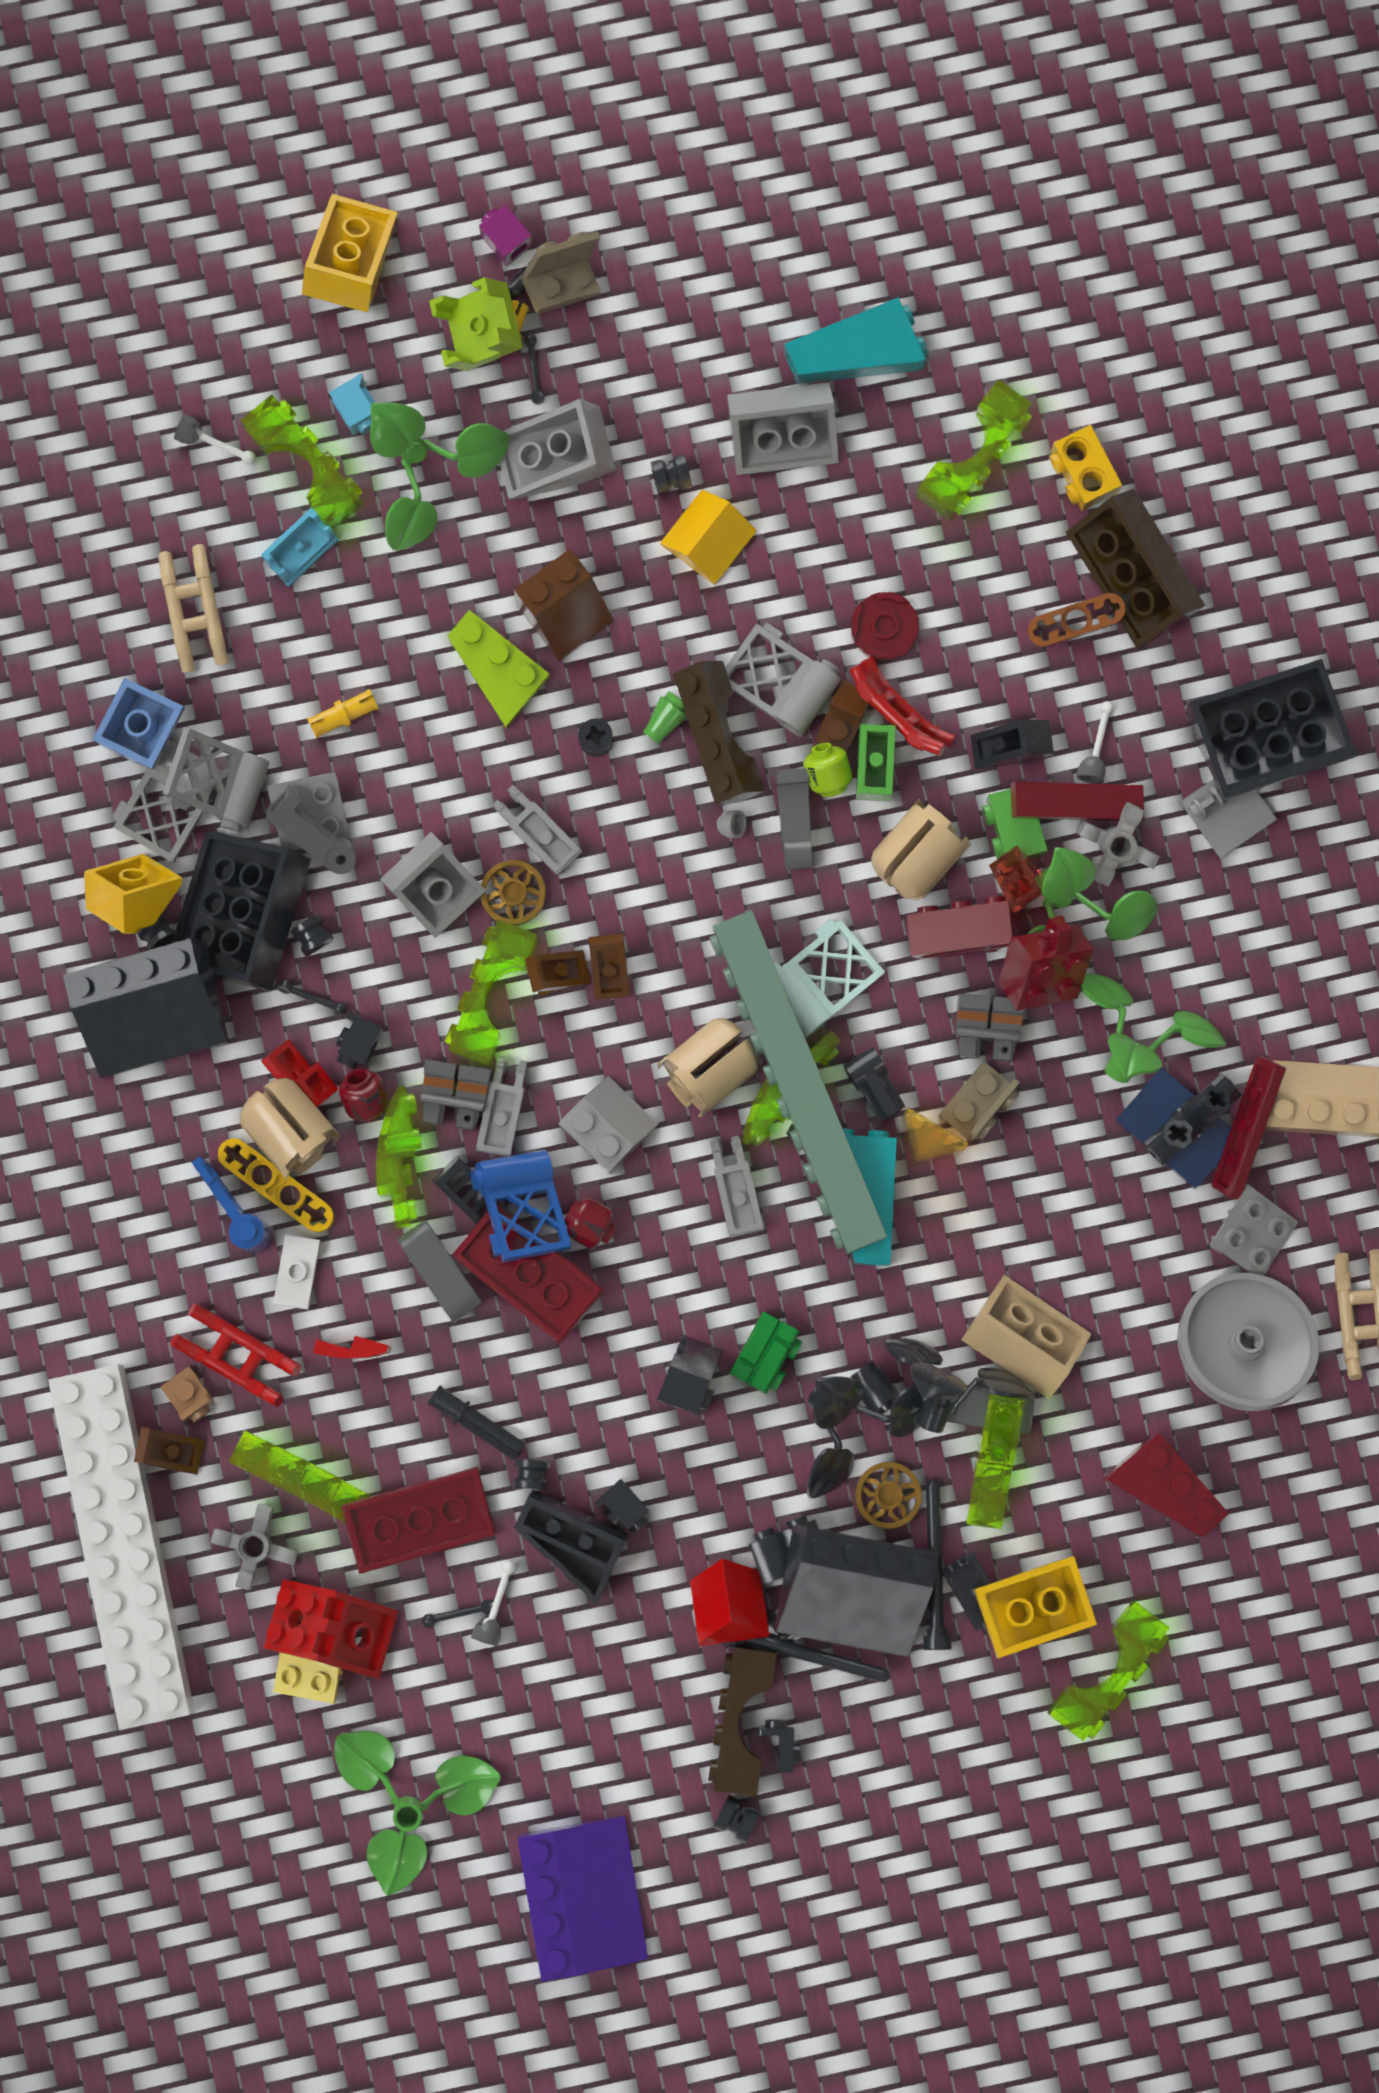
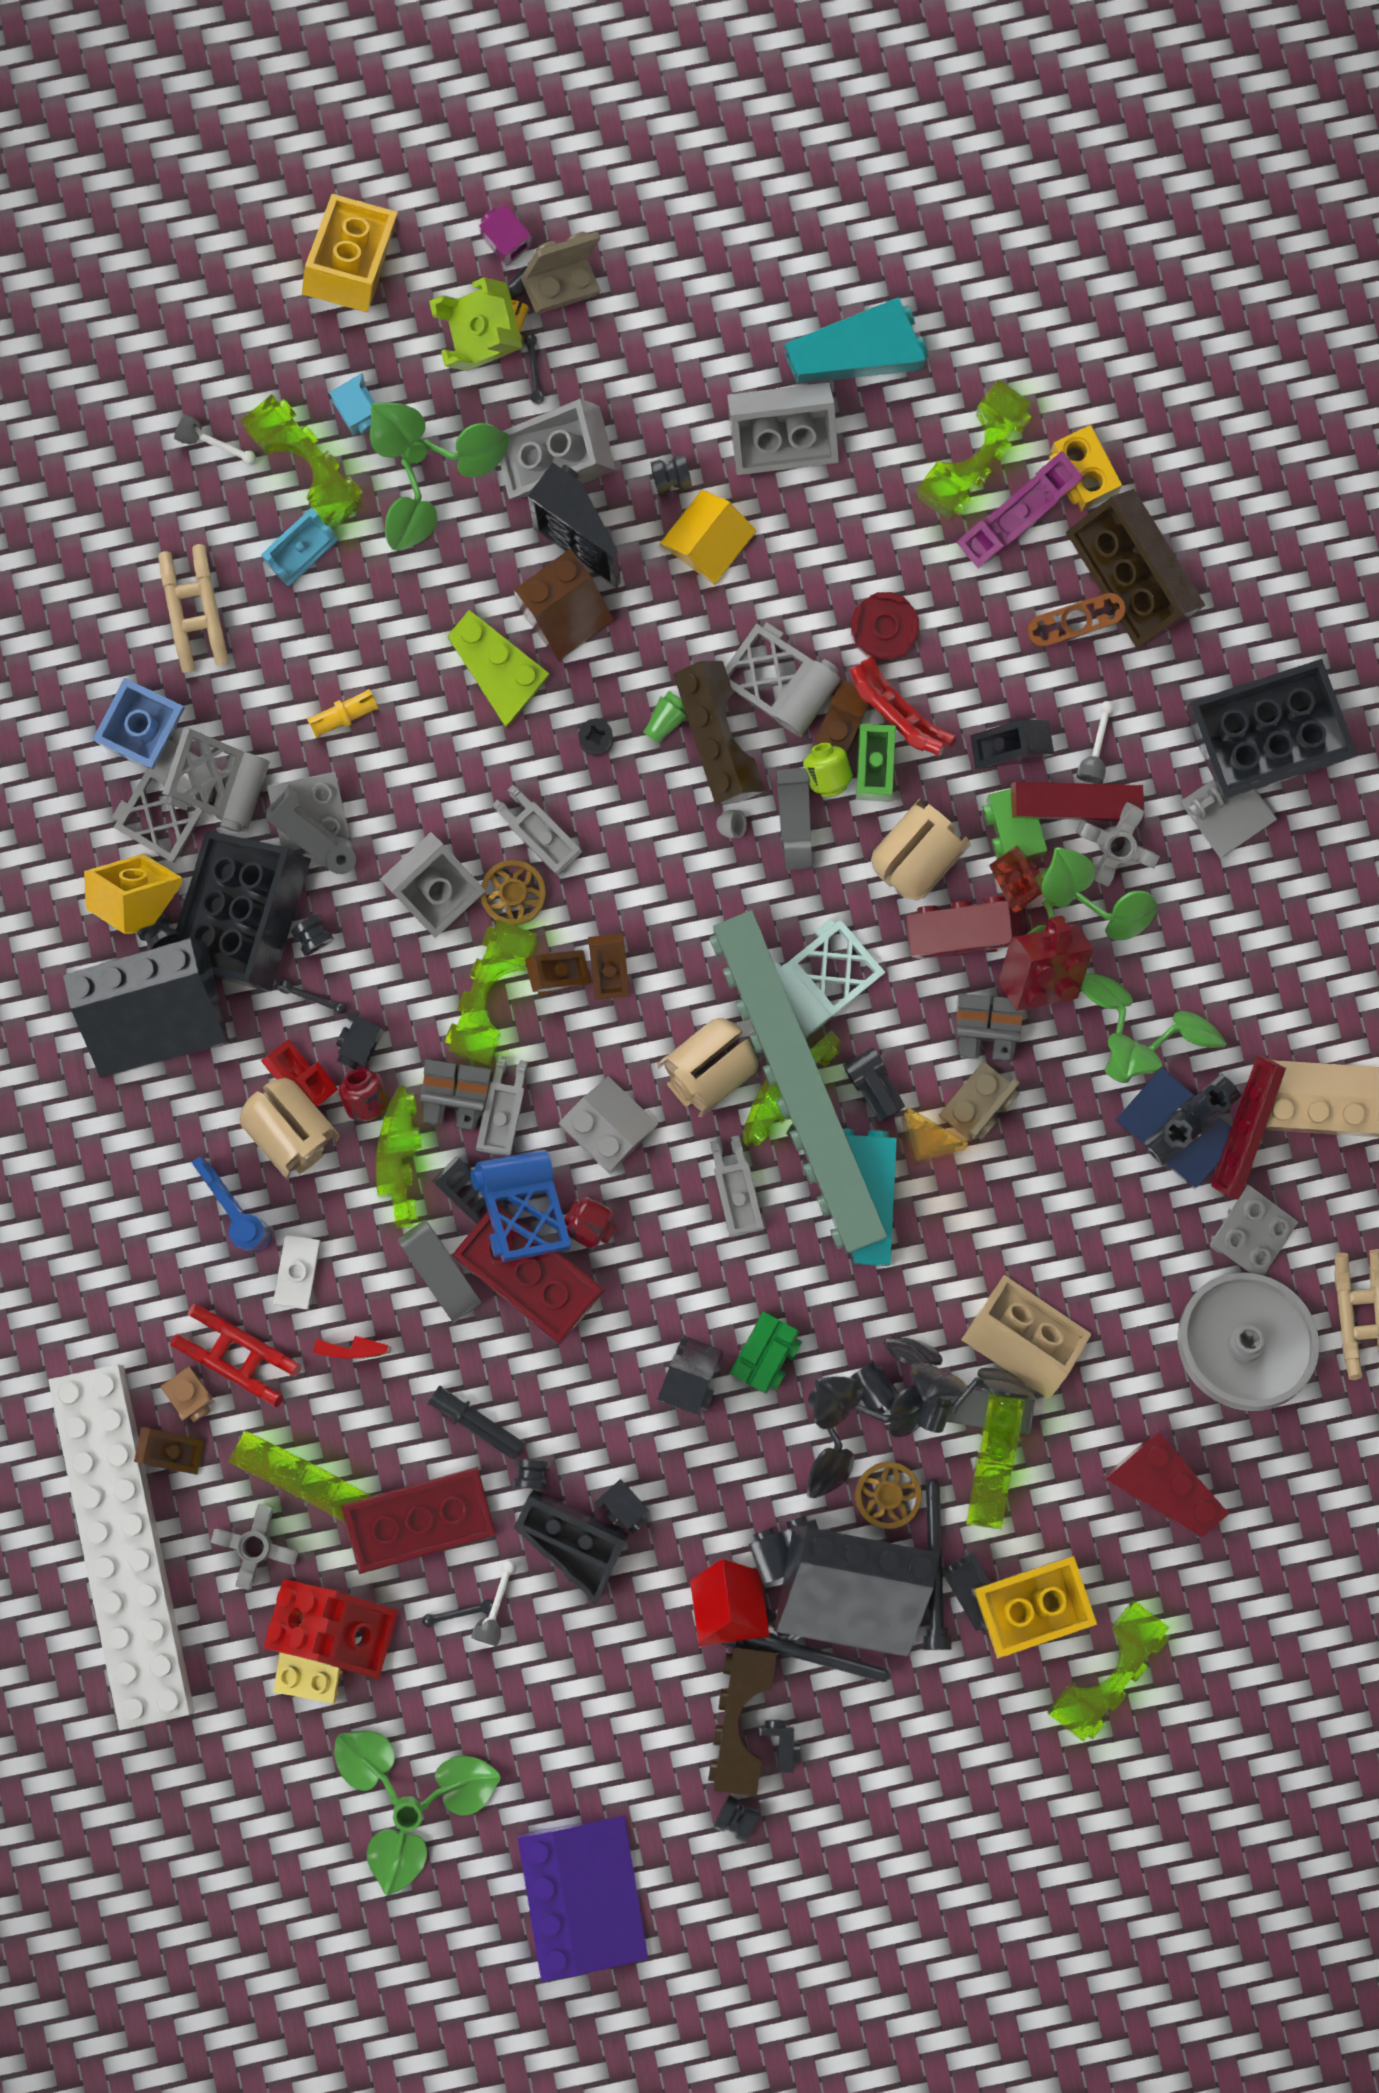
(278, 1182): yellow beam -> none
(570, 521): none -> black slope
(1021, 510): none -> magenta slope

